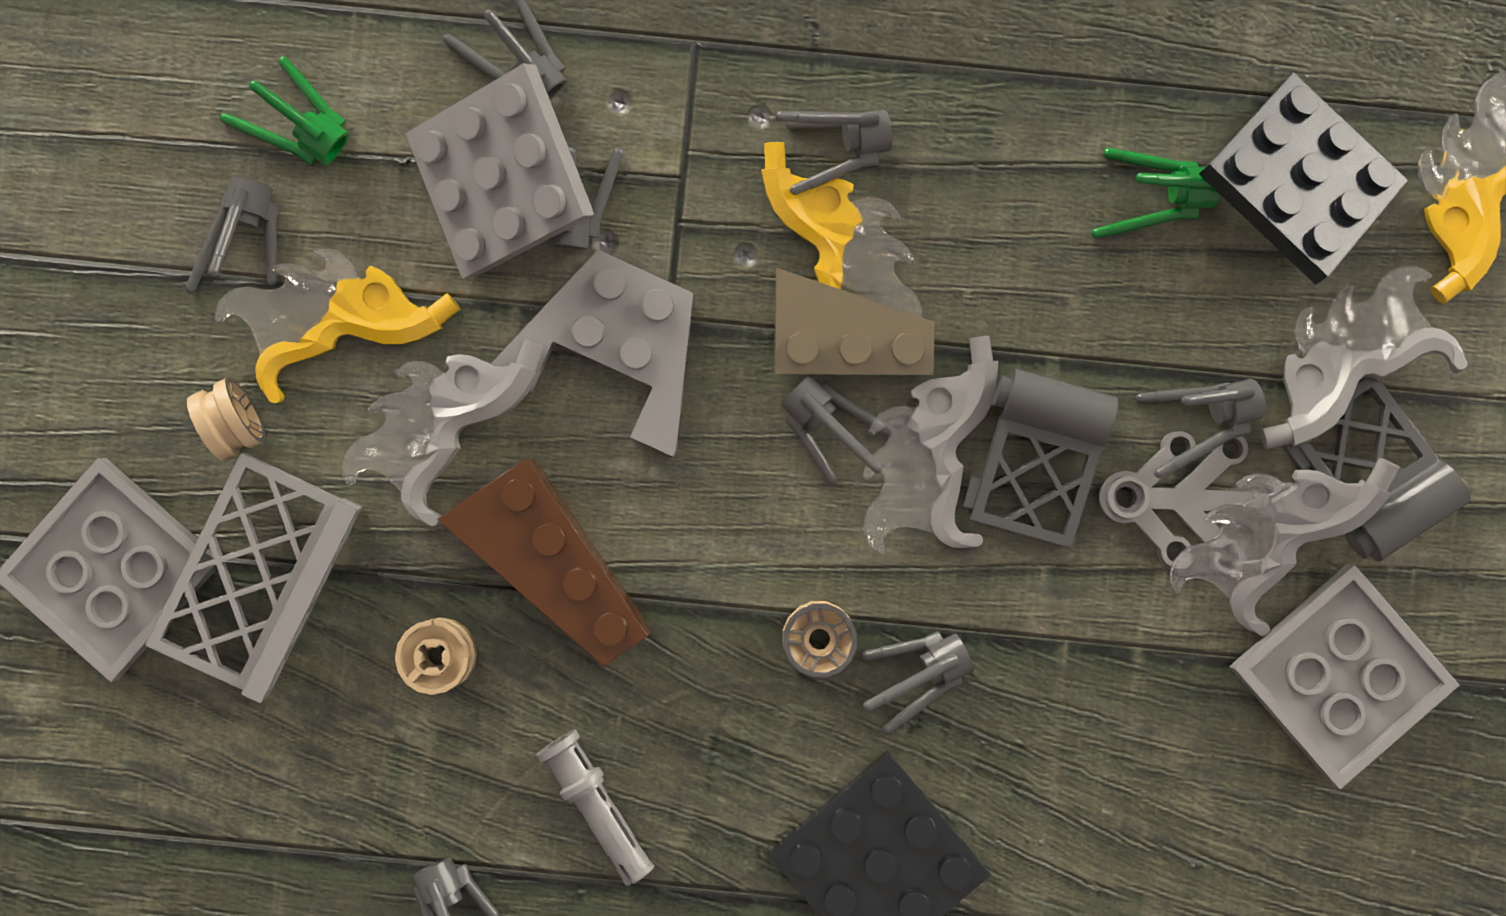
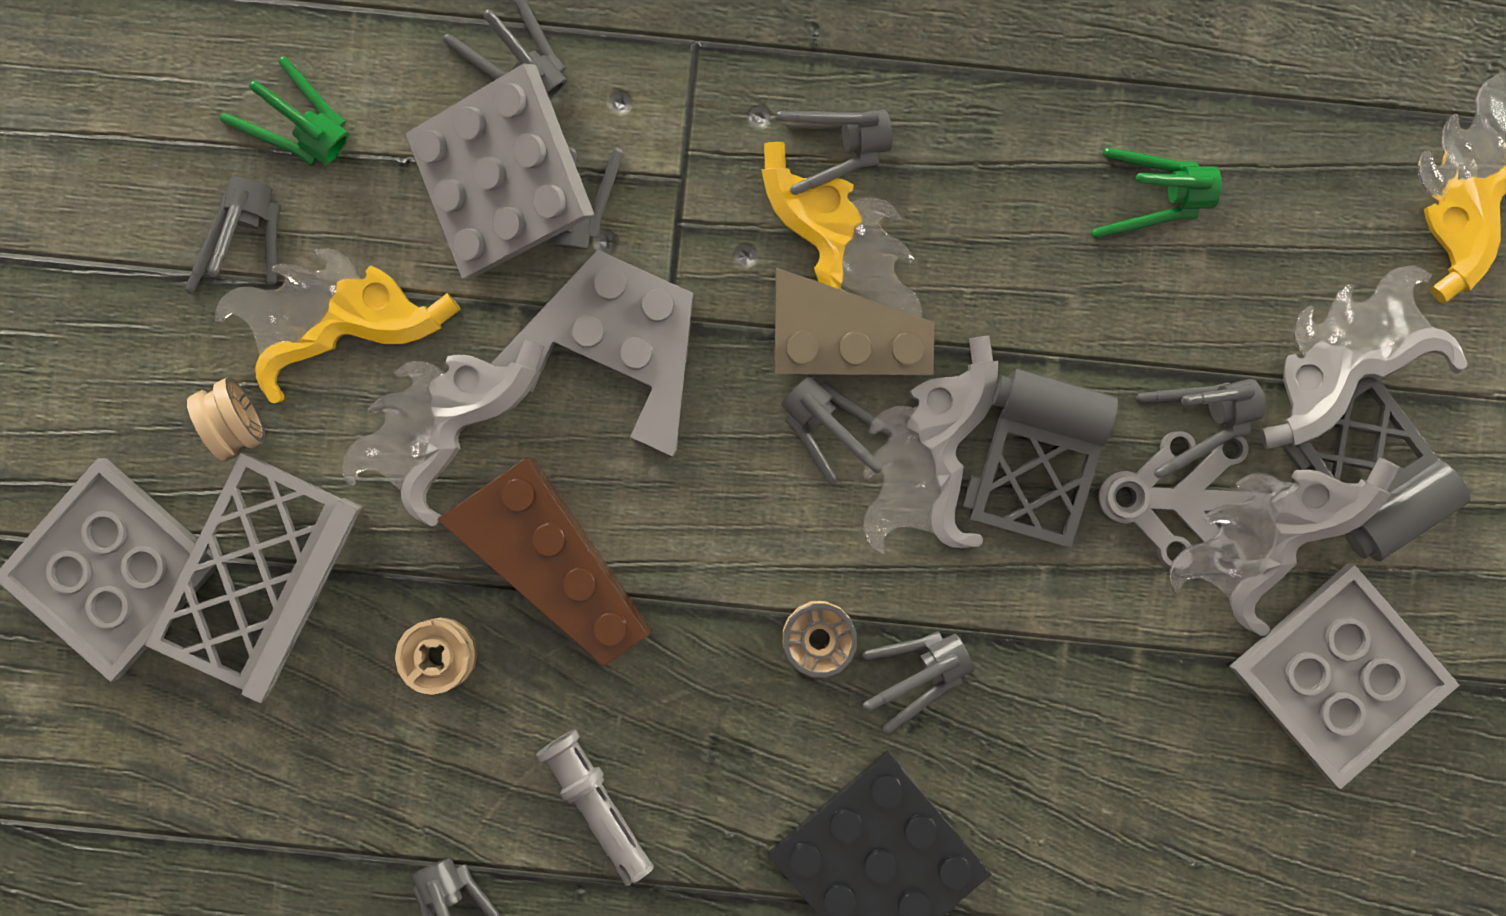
(1304, 178): plate -> none

